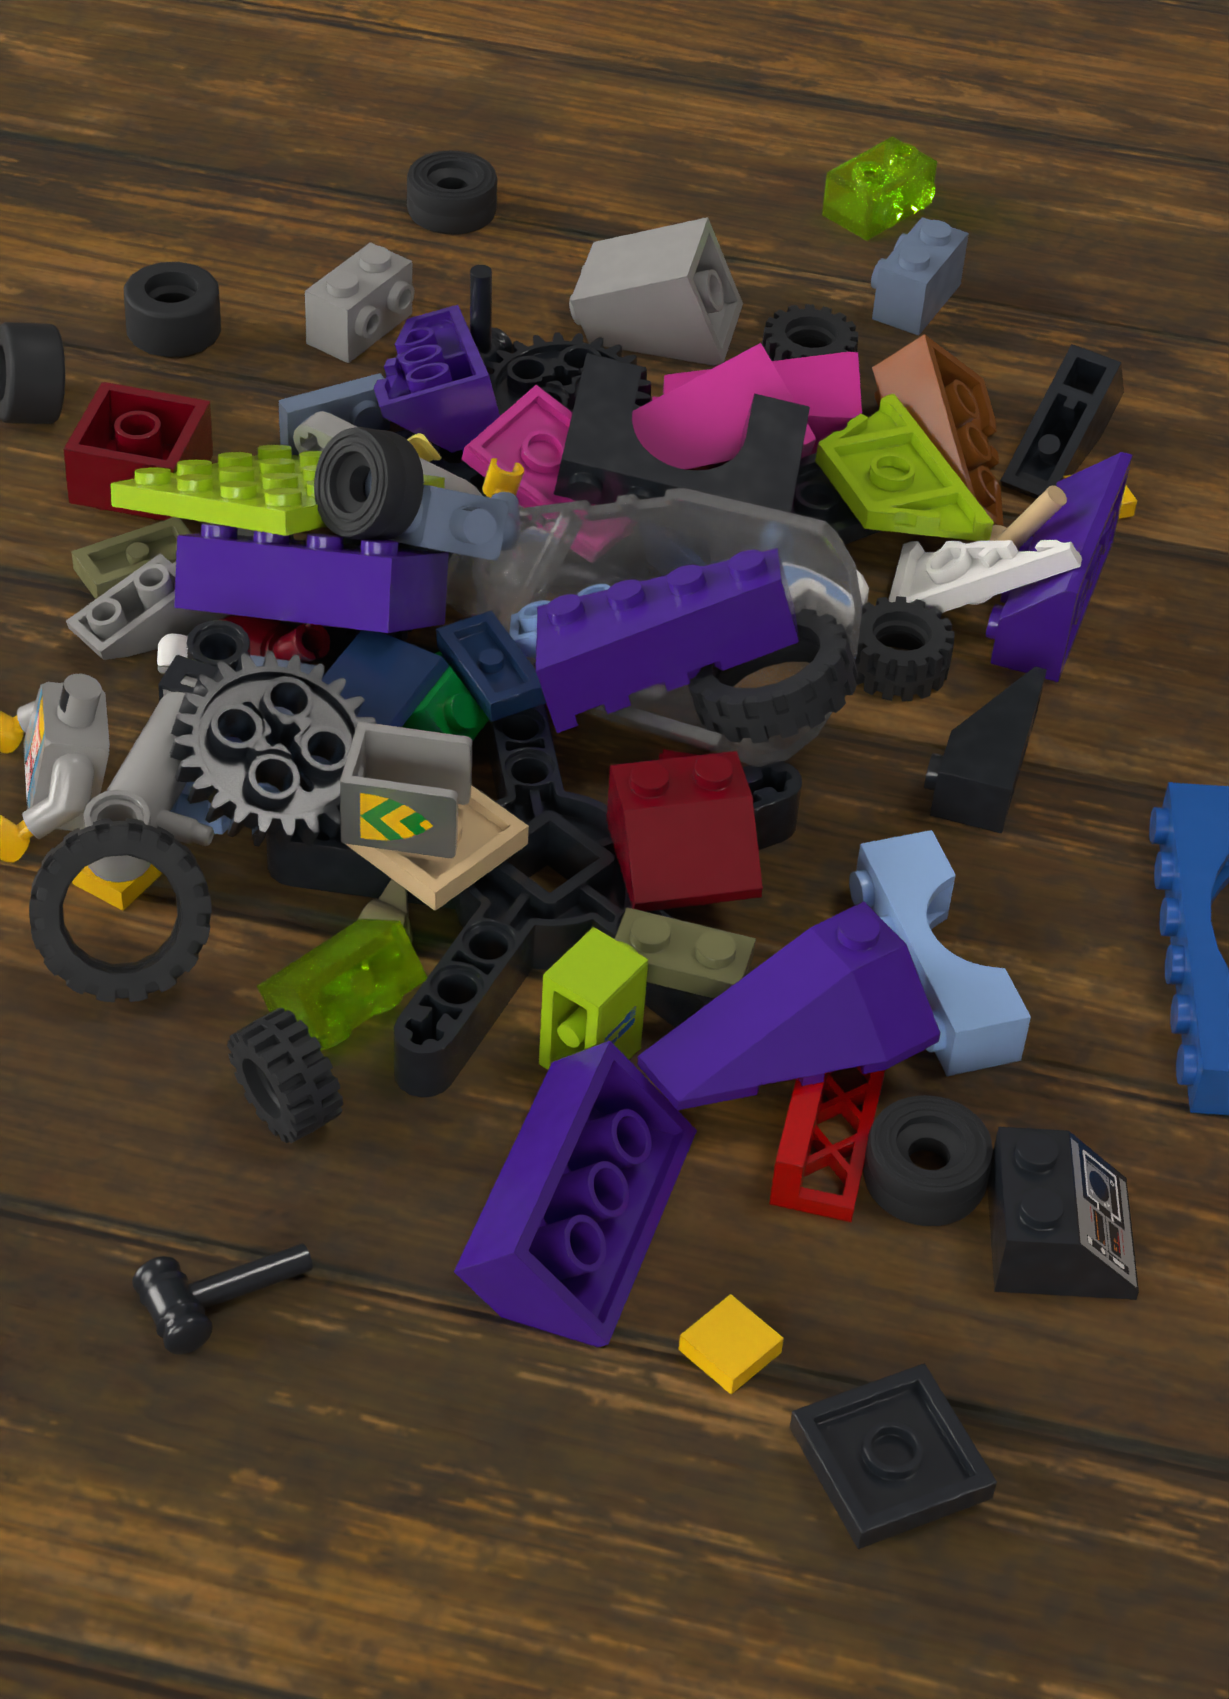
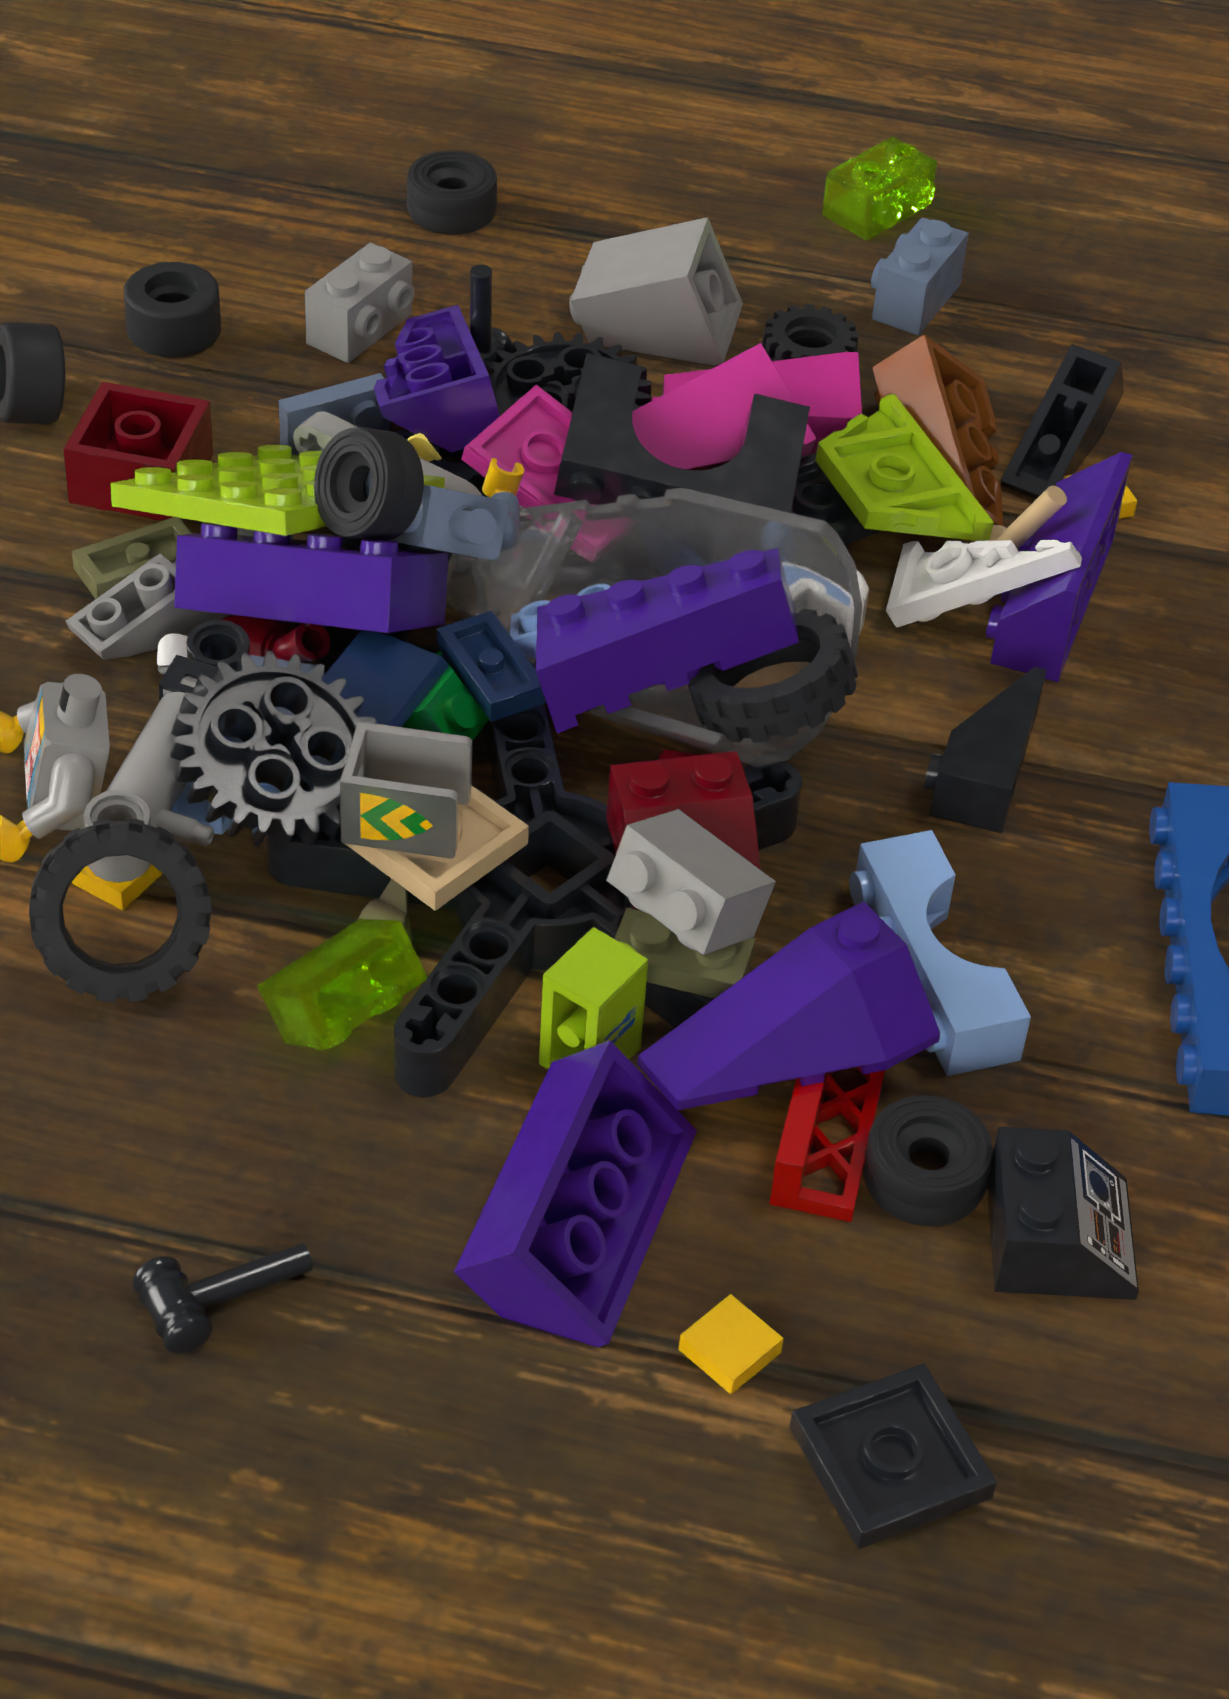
(285, 1075): black tyre -> none
(690, 881): none -> light grey brick
(908, 627): black tyre -> none

